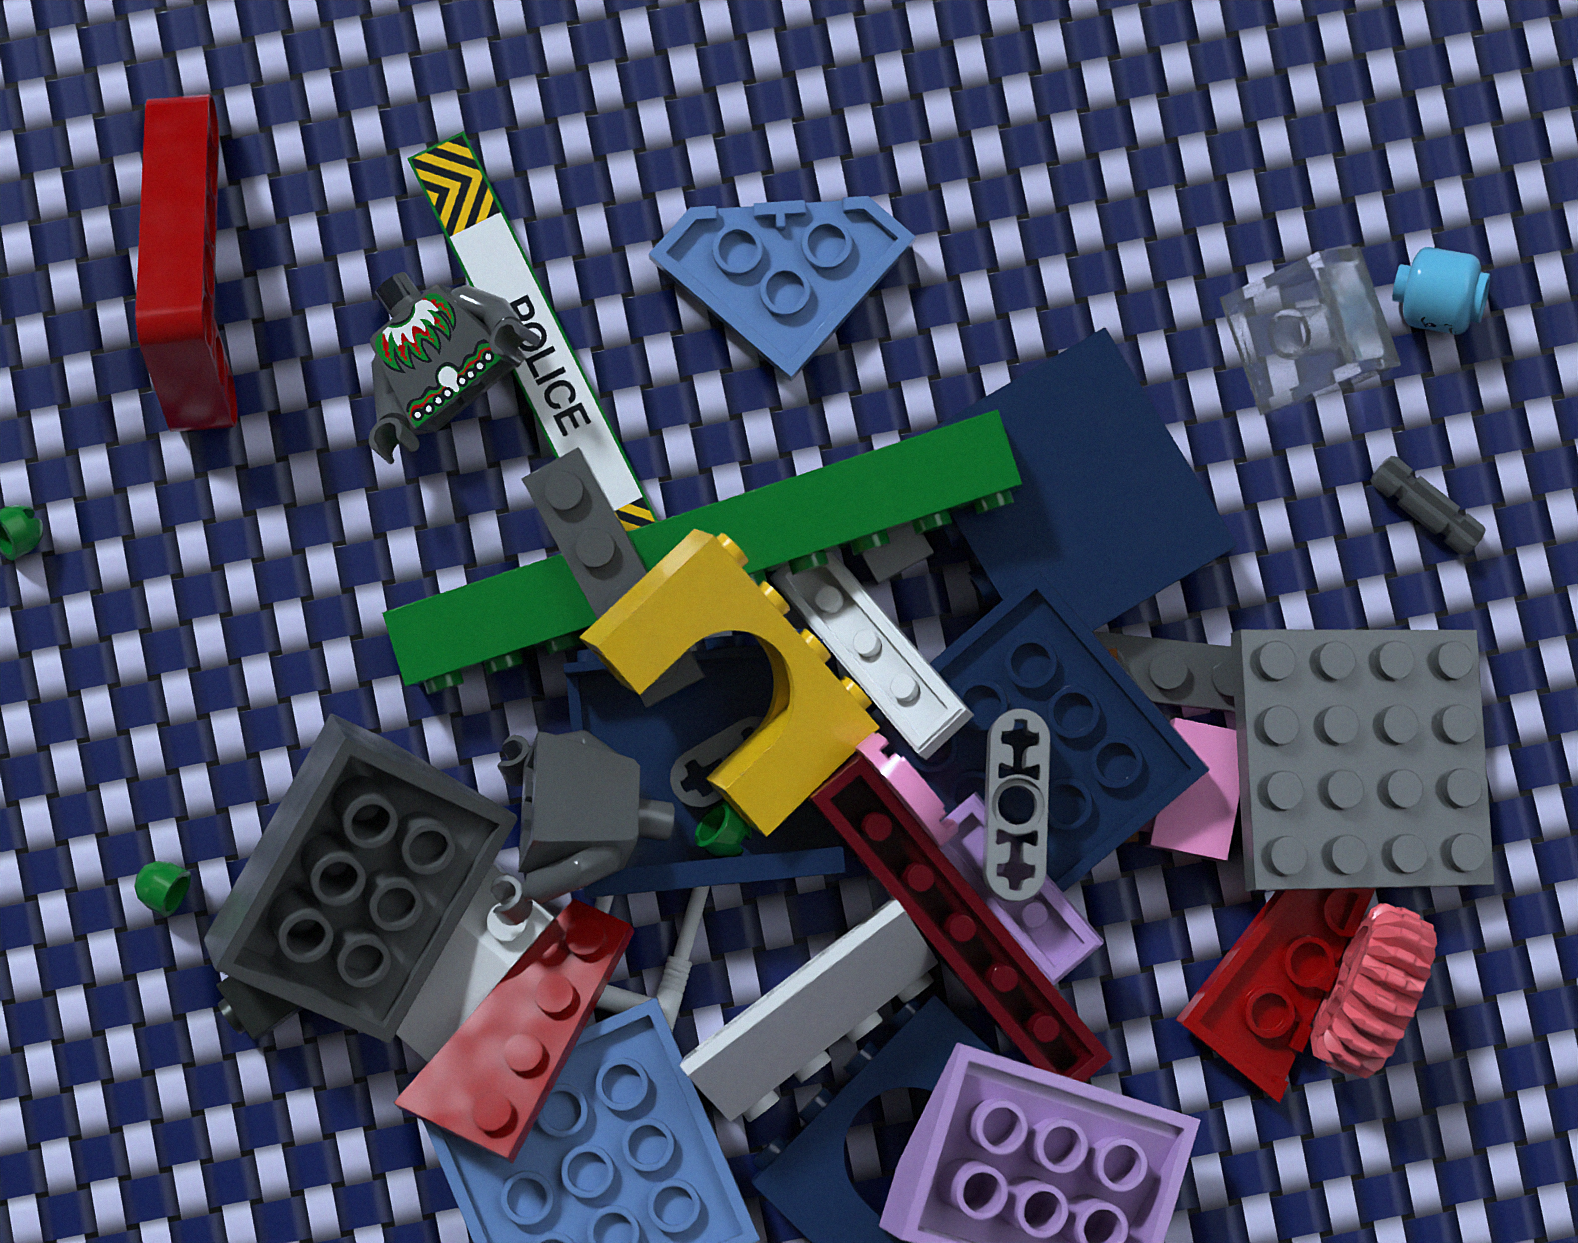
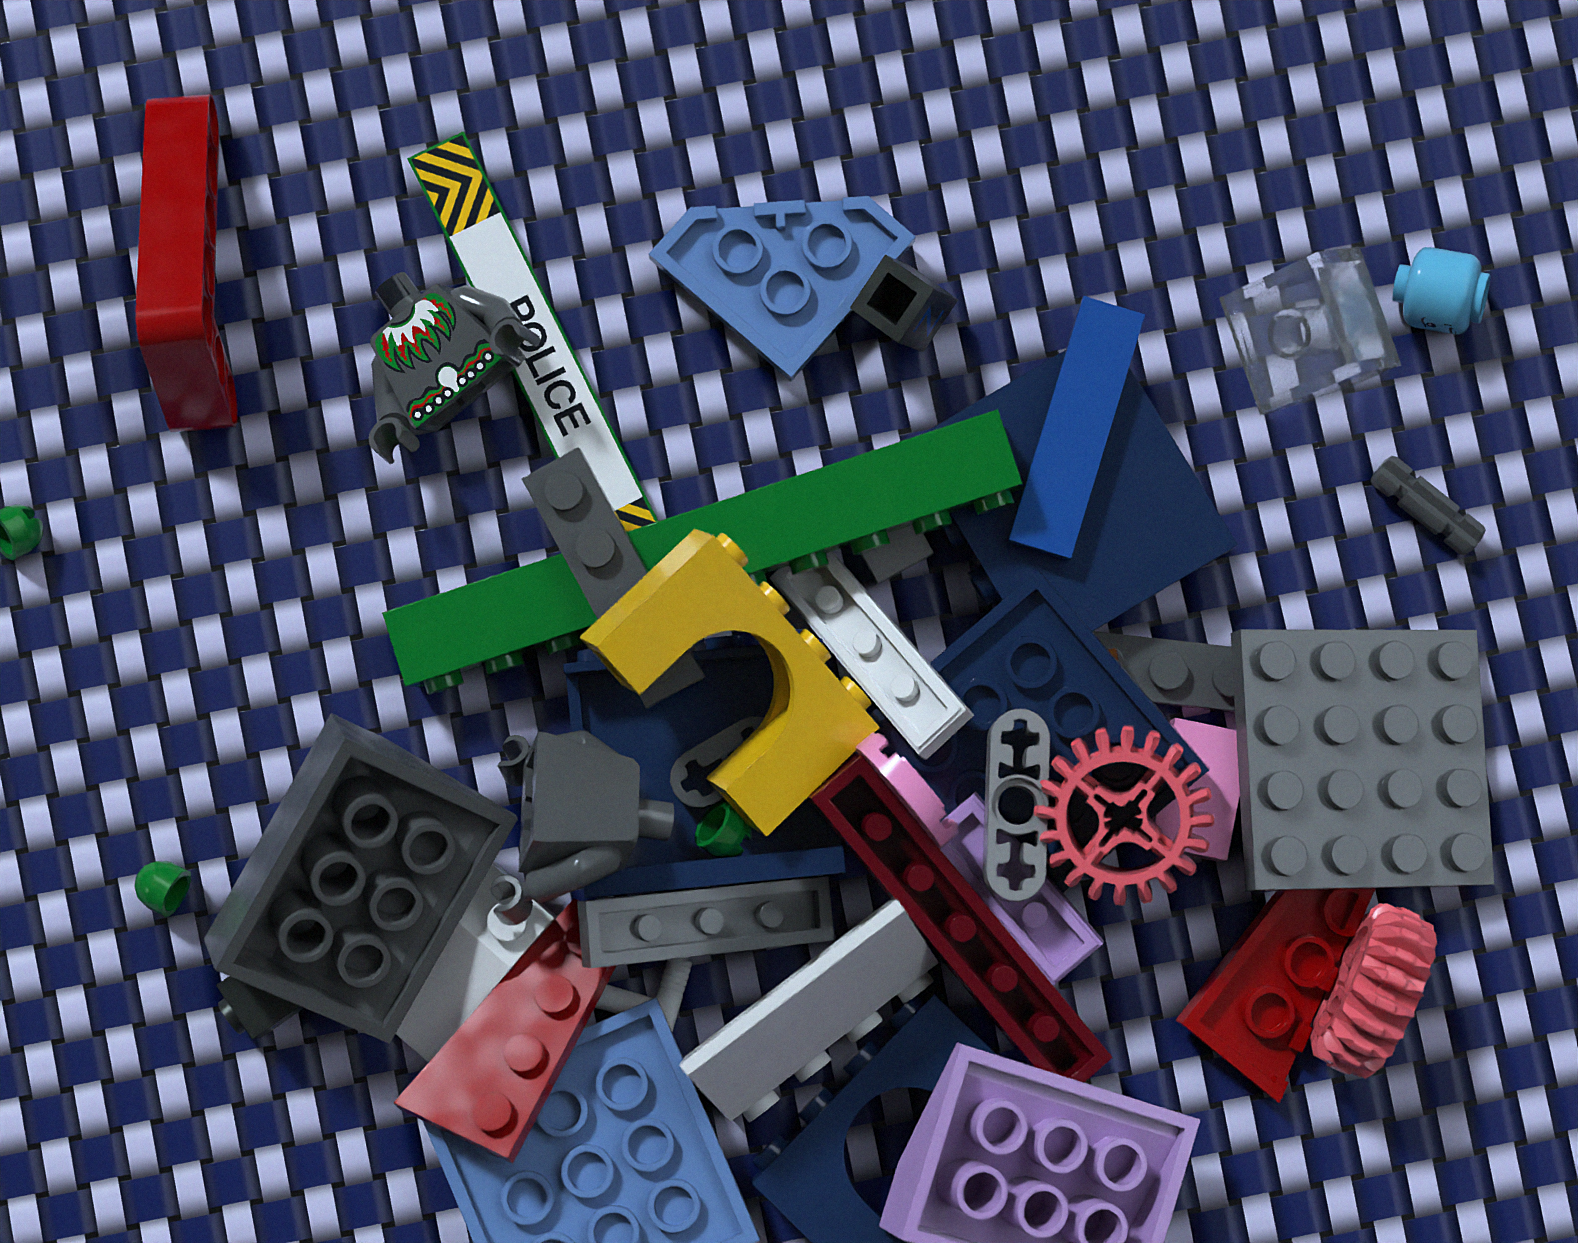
(704, 921): none -> dark grey plate
(903, 303): none -> pearl dark grey brick
(1076, 428): none -> blue tile
(1088, 859): none -> coral gear

